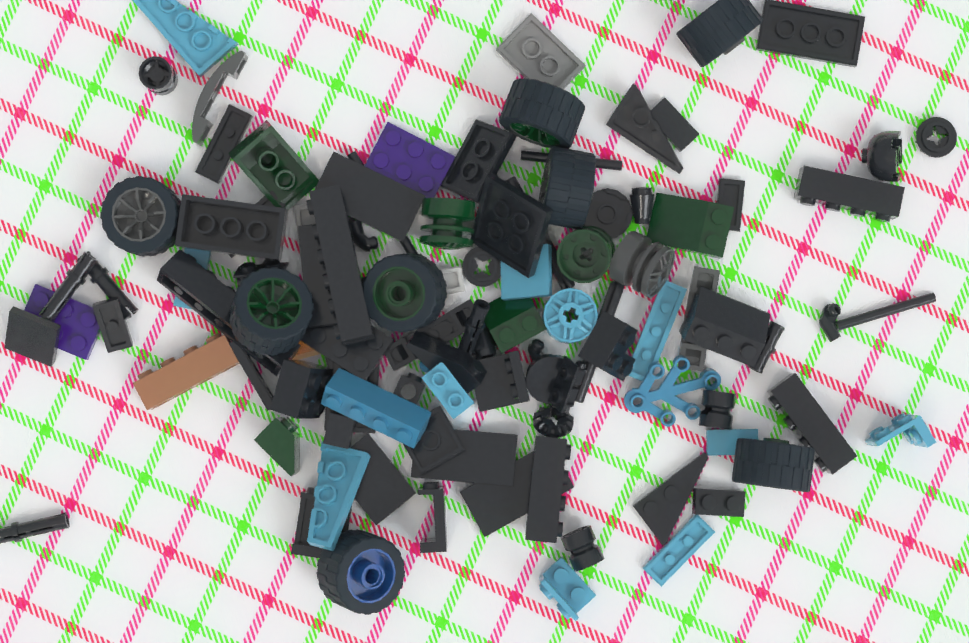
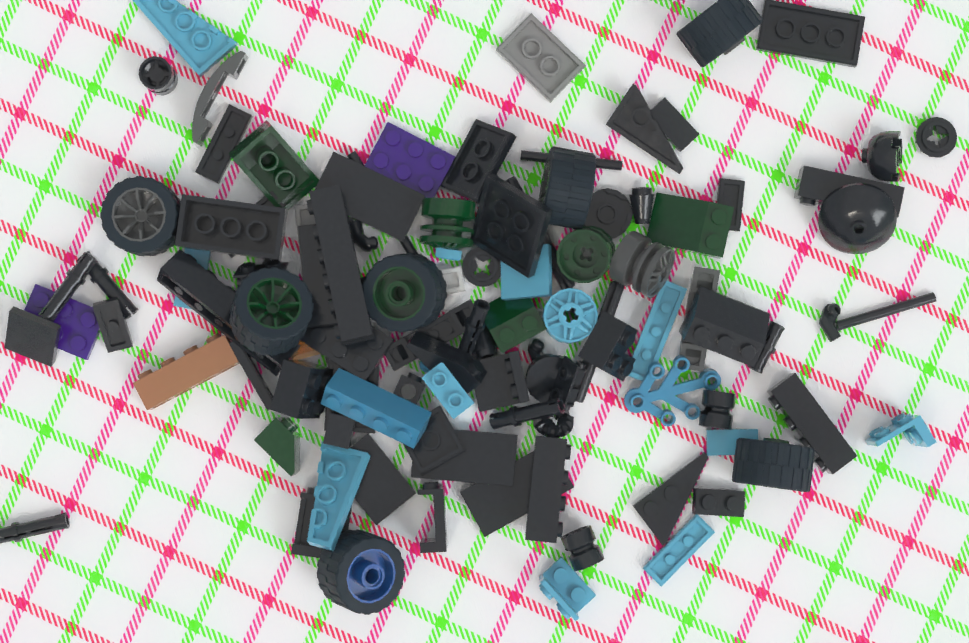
(448, 254): none -> medium azure tile
(519, 415): none -> black pin
(542, 113): black wheel -> none
(854, 206): none -> black dish

